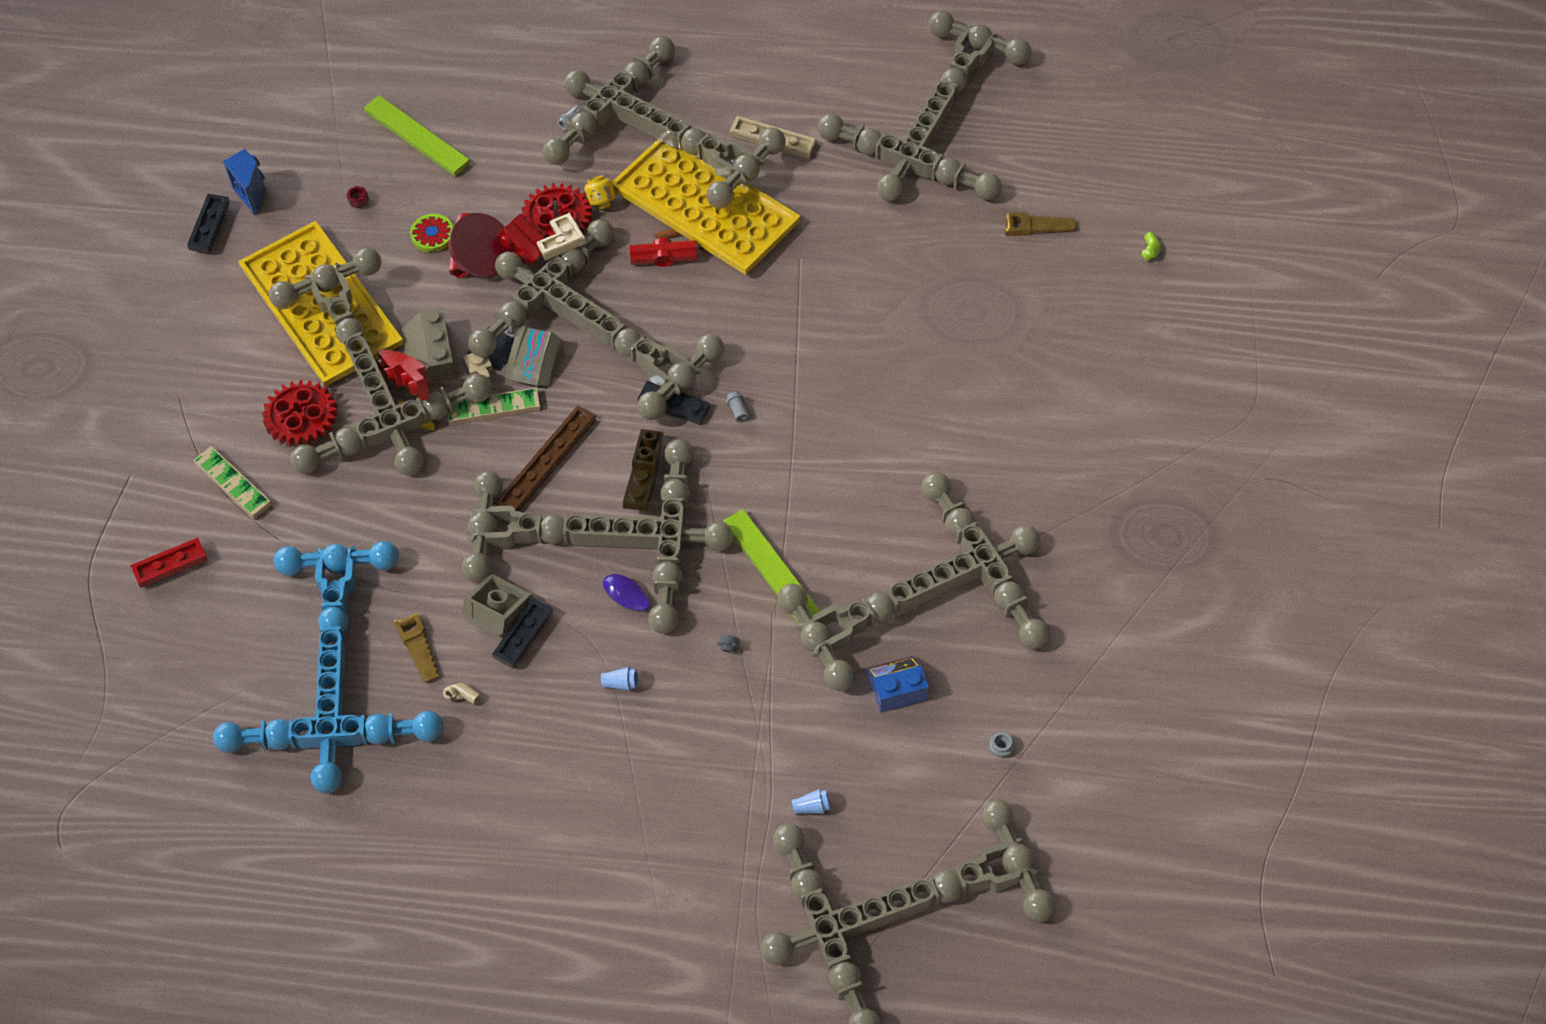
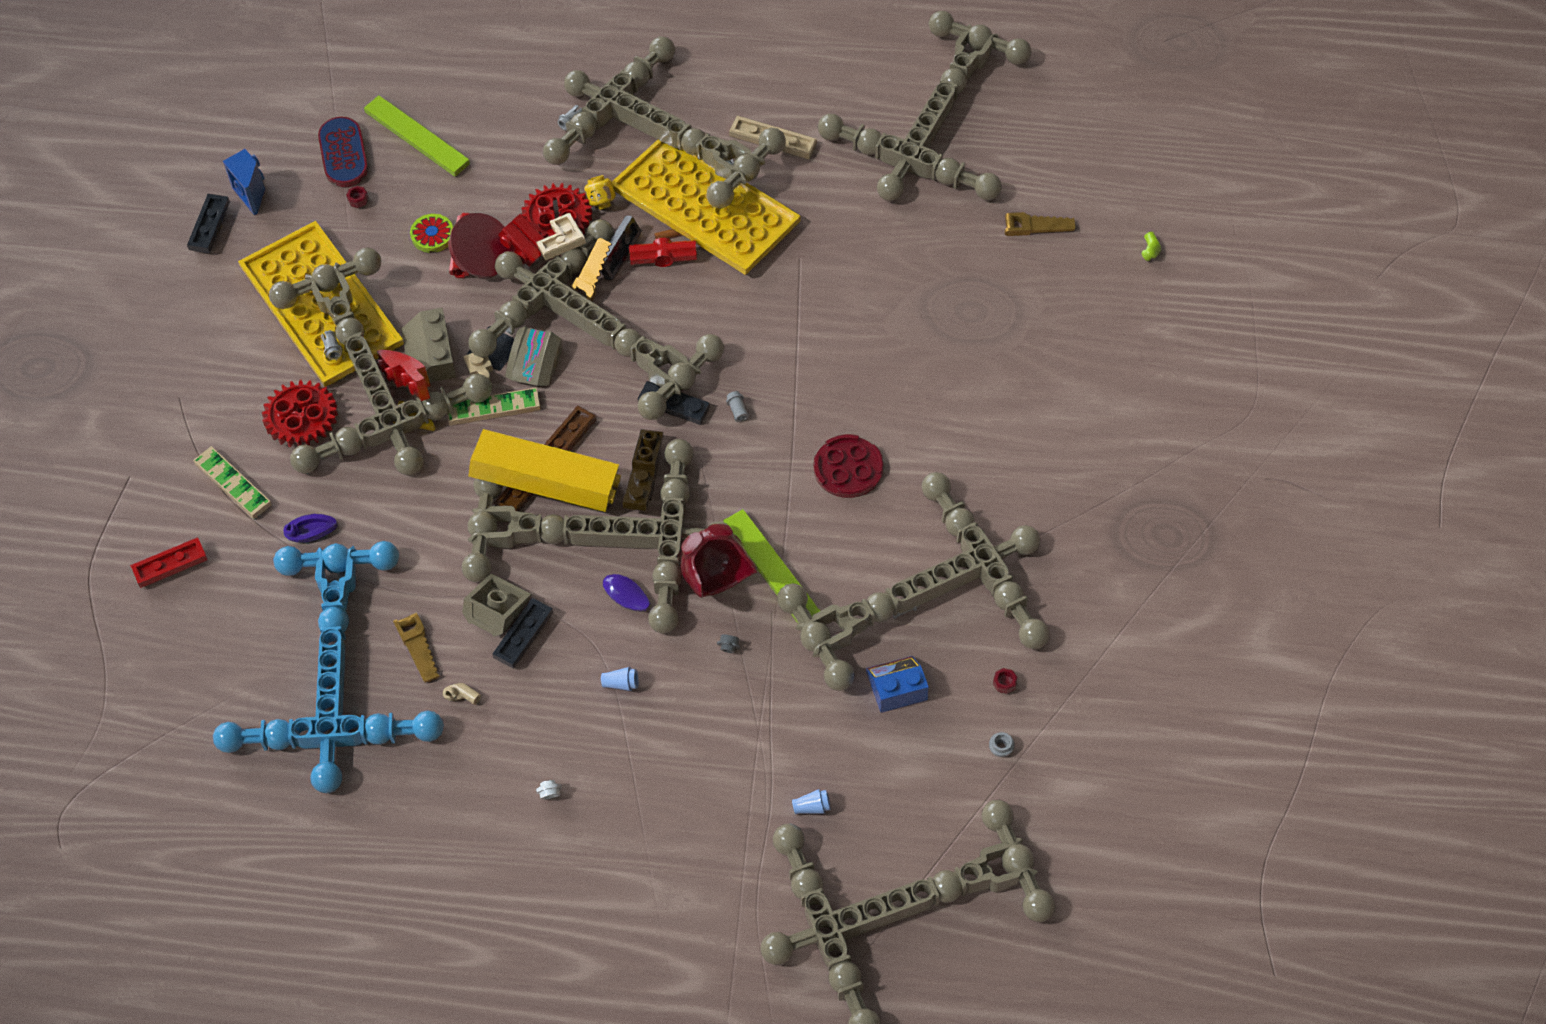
(309, 527): none -> dark purple arm
(332, 349): none -> light grey pin
(342, 151): none -> tile
(544, 470): none -> yellow brick
(549, 789): none -> white plate
(592, 269): none -> piece
(624, 236): none -> black plate
(715, 560): none -> dark red piece
(848, 466): none -> dark red tile
(1005, 680): none -> dark red tile

